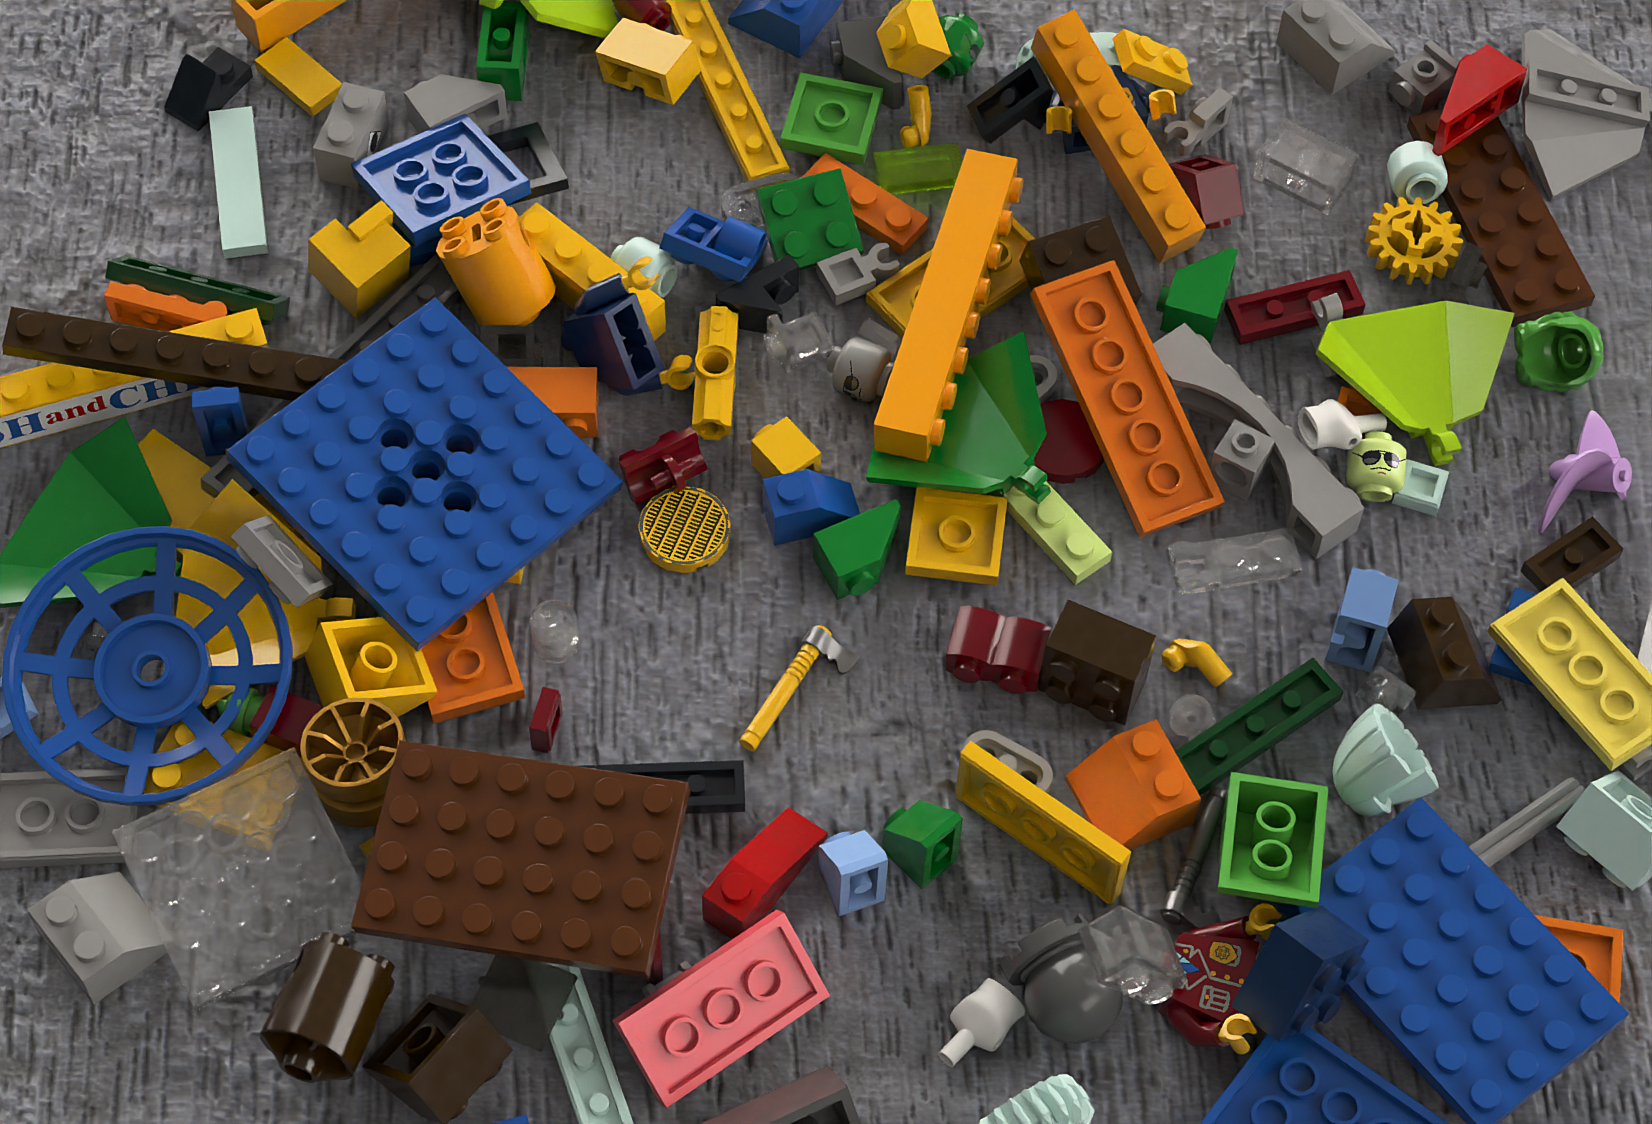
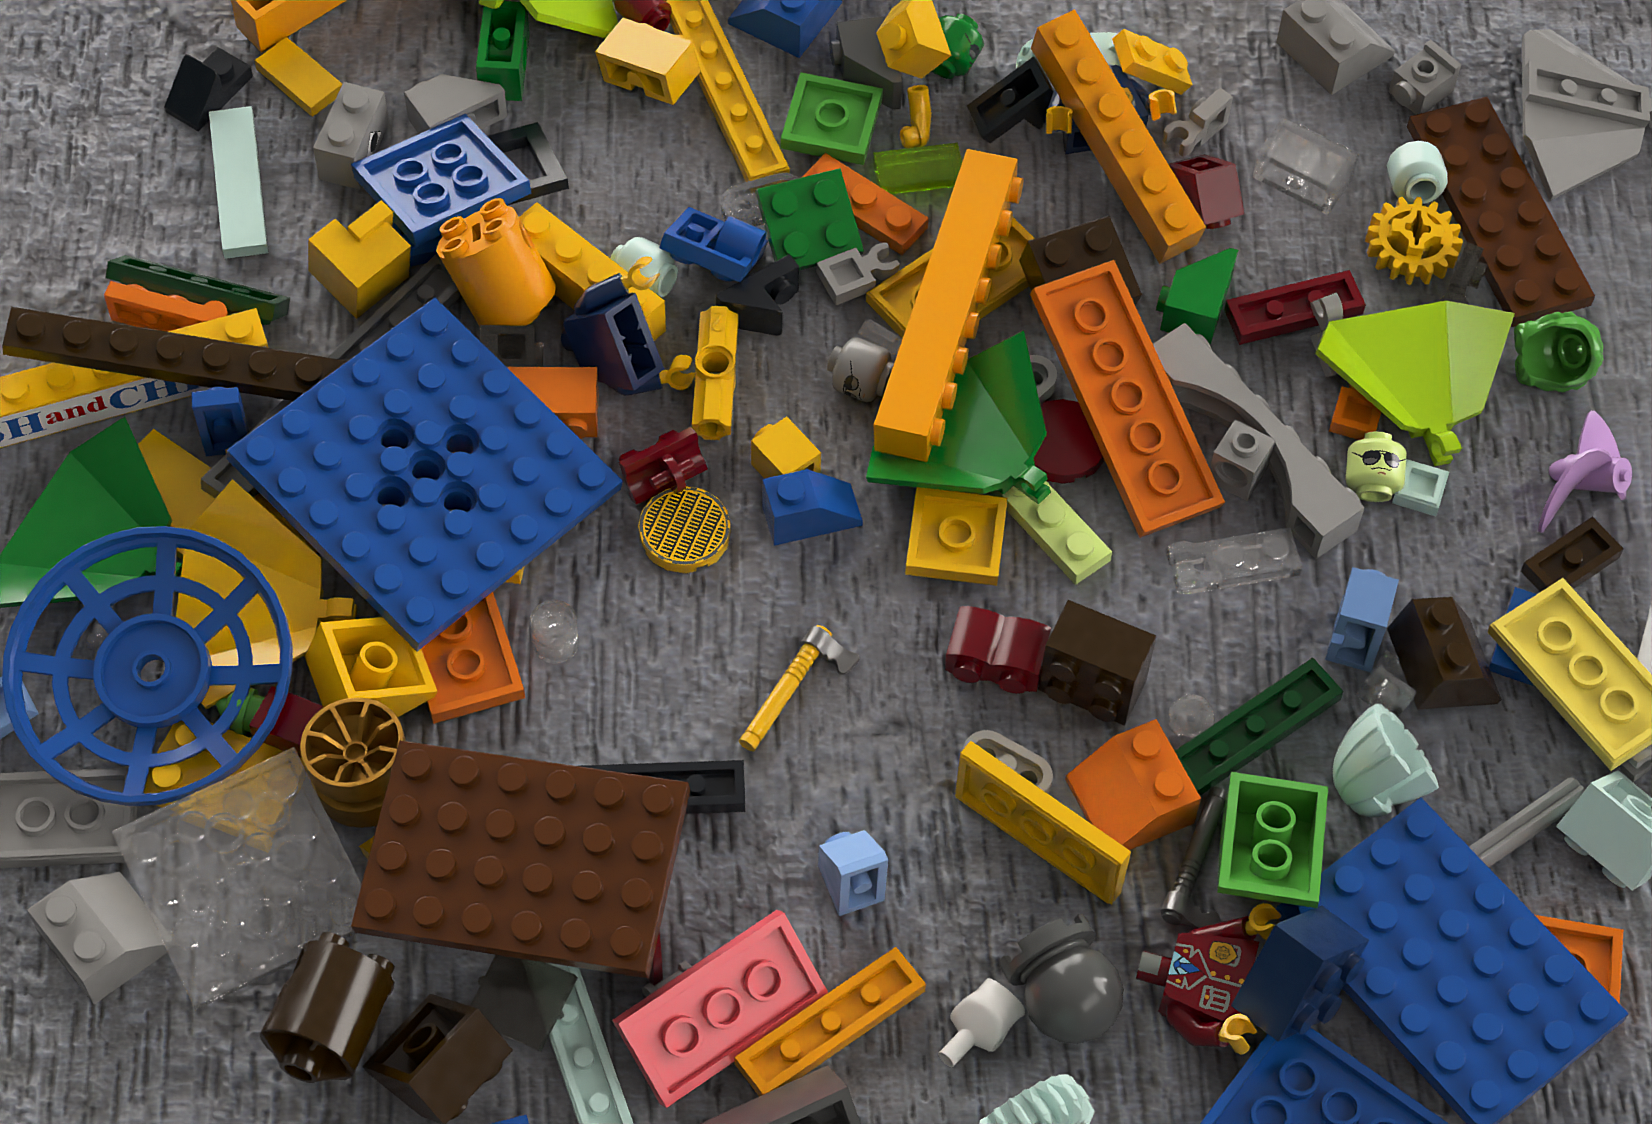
(290, 570): light grey plate -> none
(546, 720): dark red tile -> none
(760, 873): red slope -> none
(797, 341): clear bracket -> none
(830, 1023): none -> light orange plate
(857, 549): green slope -> none
(923, 840): green slope -> none
(1133, 956): clear brick -> none
(1196, 654): yellow arm -> none
(1335, 426): white piece -> none
(1481, 91): red slope -> none

